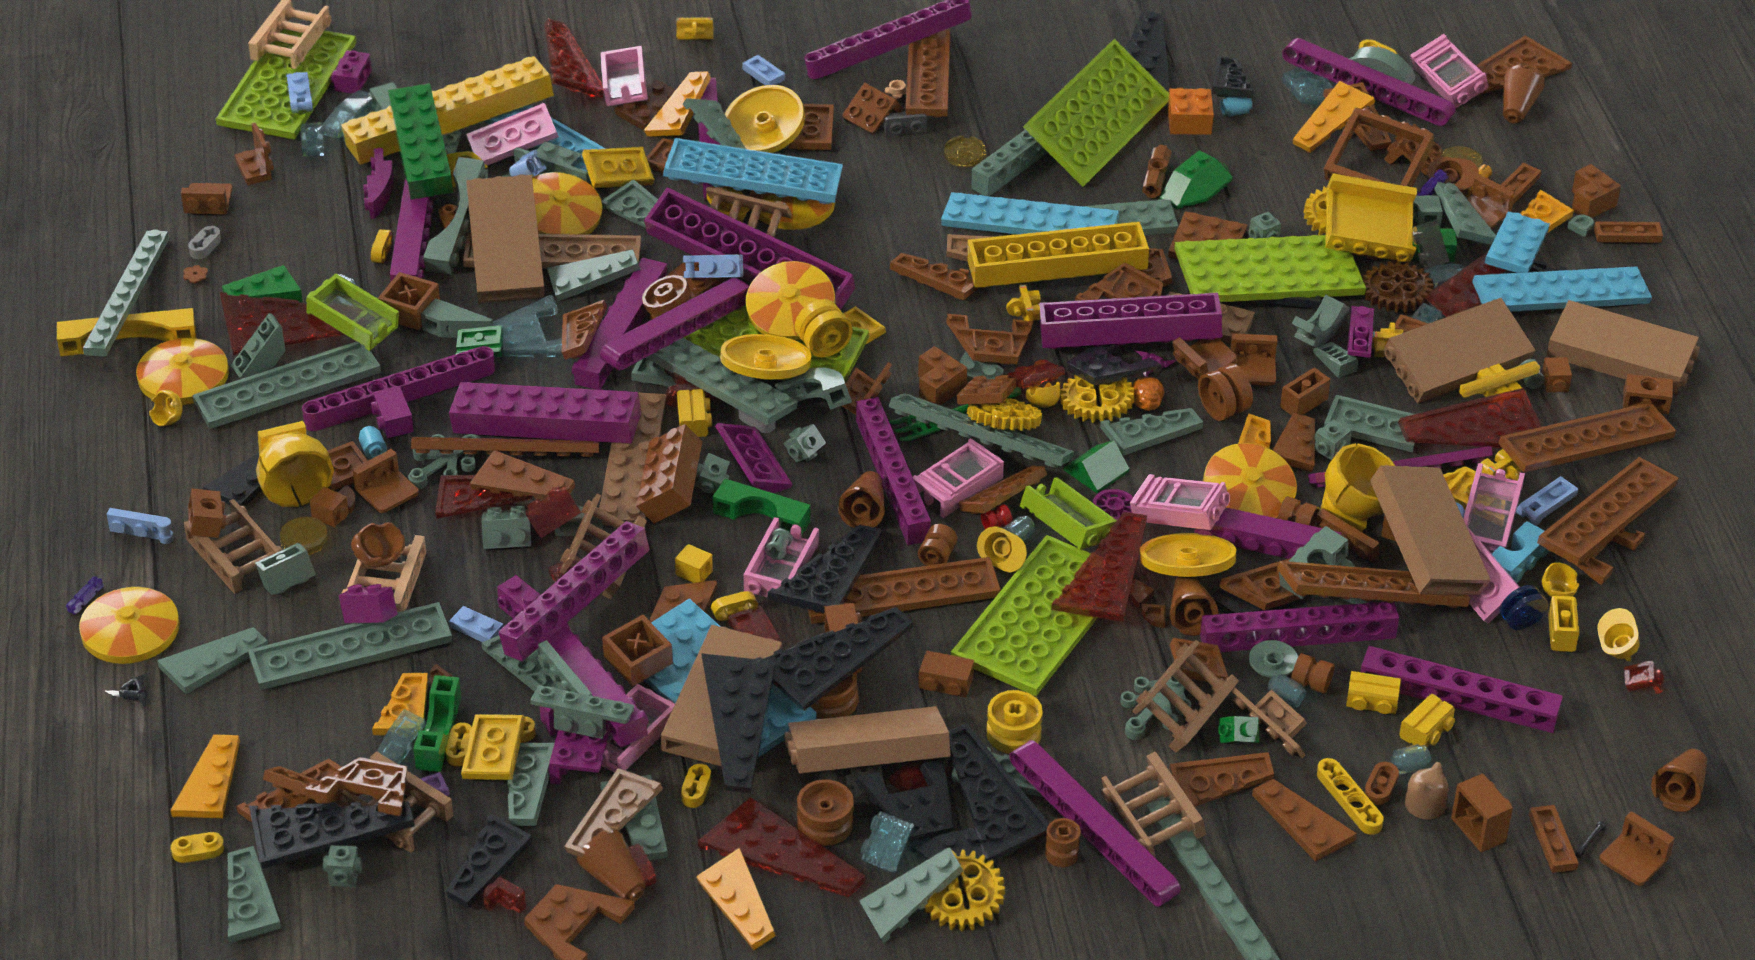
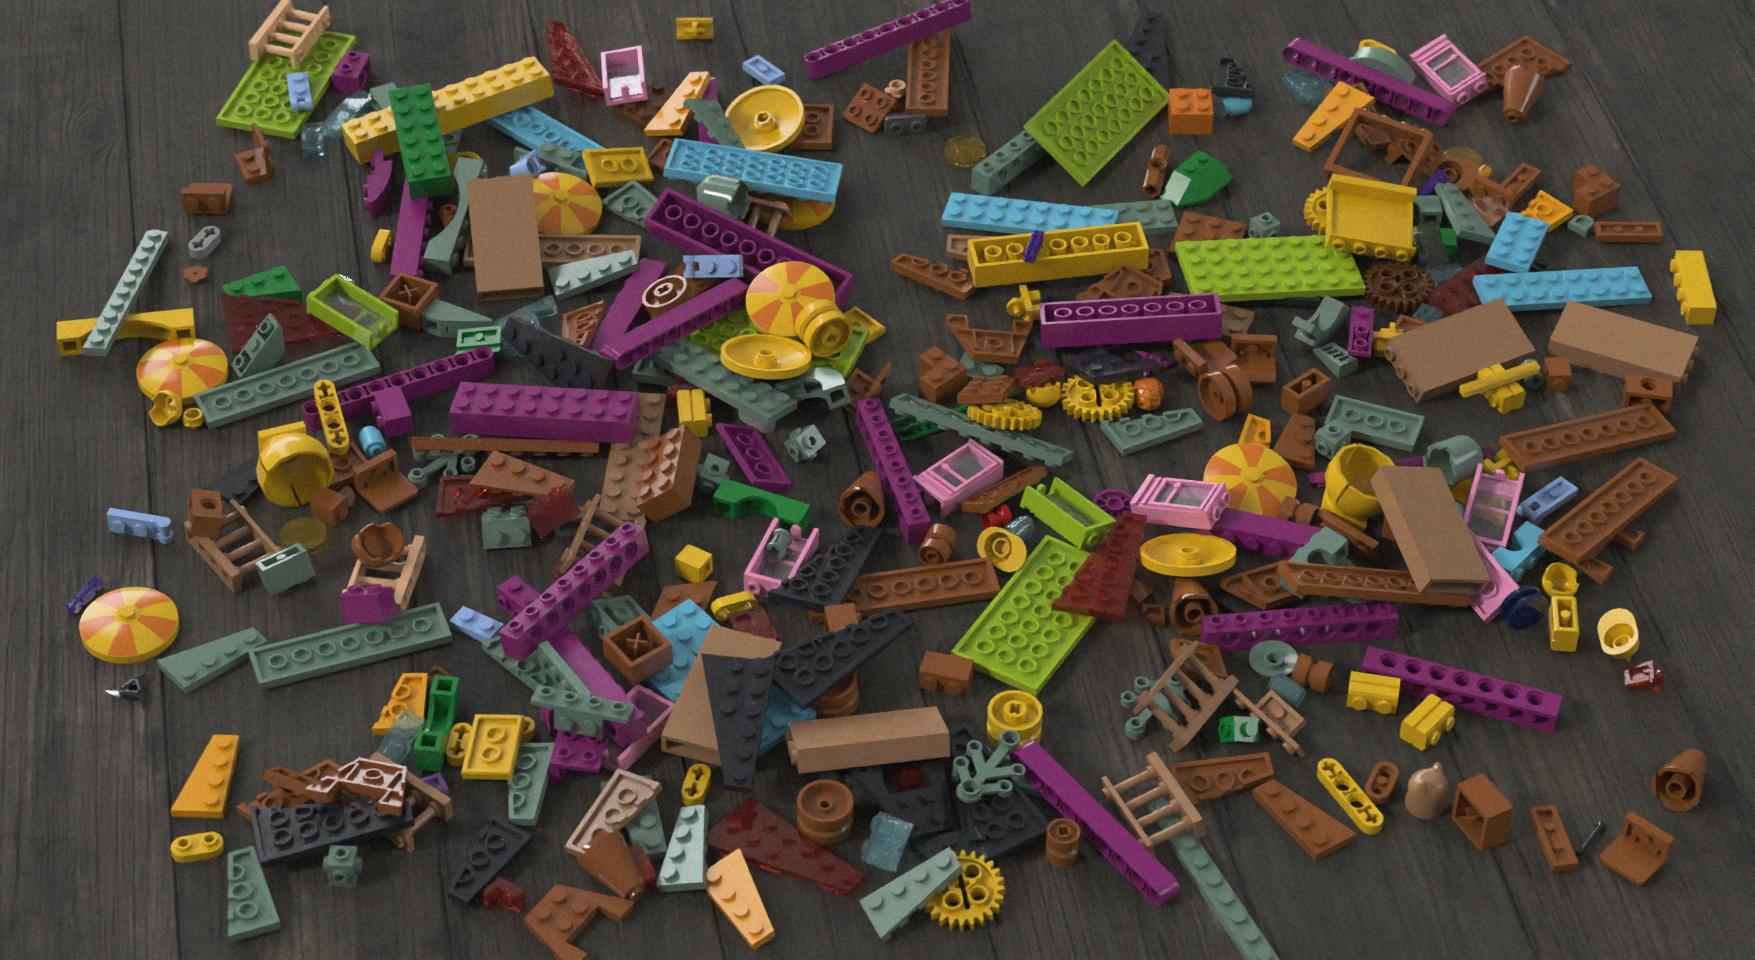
(193, 418): none -> yellow plate
(329, 417): none -> yellow beam
(520, 130): bright pink plate -> none
(556, 357): none -> black wing
(612, 613): none -> sand green plate
(685, 858): none -> wing
(724, 194): none -> sand green cylinder
(971, 789): none -> sand green plant
(1033, 246): none -> dark purple axle
(1098, 466): slope -> none
(1411, 758): clear light blue brick -> none
(1455, 457): none -> sand green cylinder
(1472, 422): clear red wing -> none
(1693, 287): none -> yellow brick

